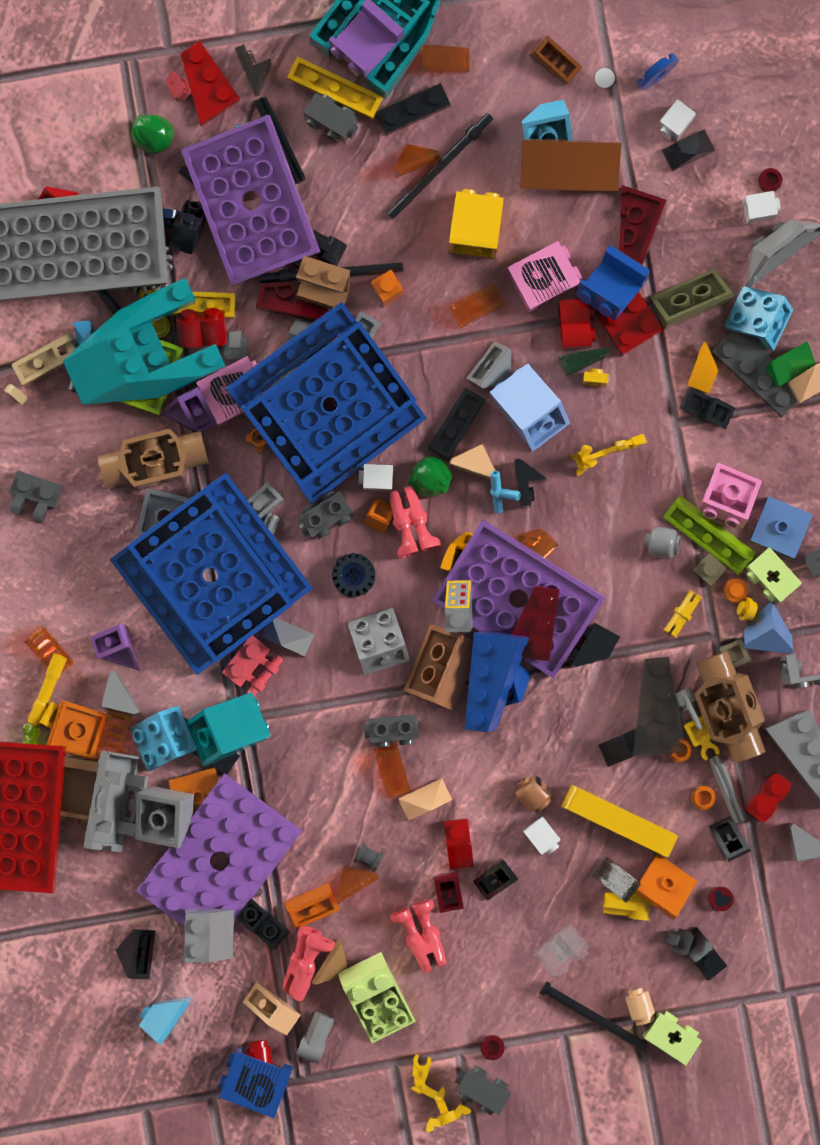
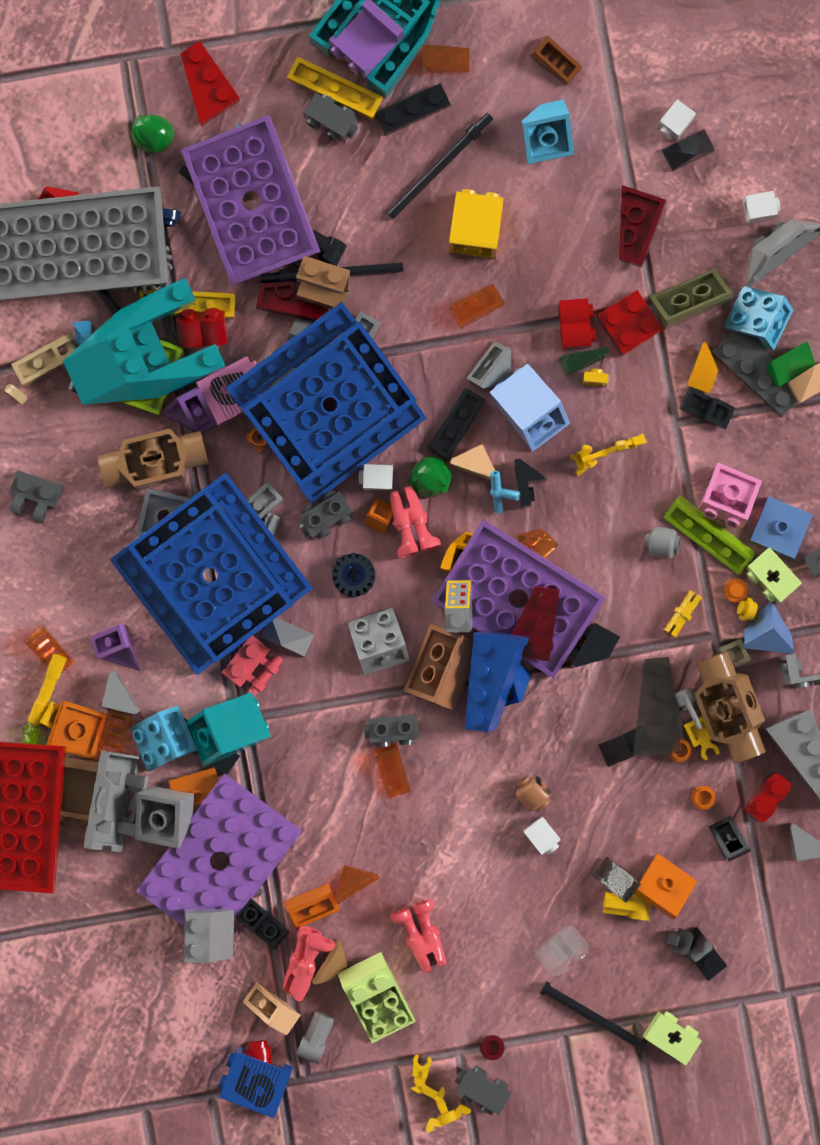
(136, 953): black slope -> none
(162, 327): yellow plate -> none
(162, 1017): medium azure slope -> none
(177, 86): coral piece -> none
(188, 227): black slope -> none
(236, 345): light grey piece -> none
(256, 73): clear smoke slope -> none
(265, 109): black axle -> none
(368, 857): dark grey bush -> none
(387, 288): orange brick -> none
(414, 158): clear orange slope -> none
(425, 799): light nougat slope -> none
(448, 892): dark red slope -> none
(458, 844): red slope -> none
(495, 879): black slope -> none
(544, 275): bright pink panel -> none
(570, 164): dark orange slope -> none
(604, 78): white sticker -> none
(613, 283): blue panel -> none
(619, 821): yellow beam -> none
(640, 1006): light nougat brick -> none
(657, 71): blue tile -> none
(709, 569): dark tan plate -> none
(721, 898): dark red tile -> none
(727, 789): light grey axle -> none
(770, 180): dark red tile -> none

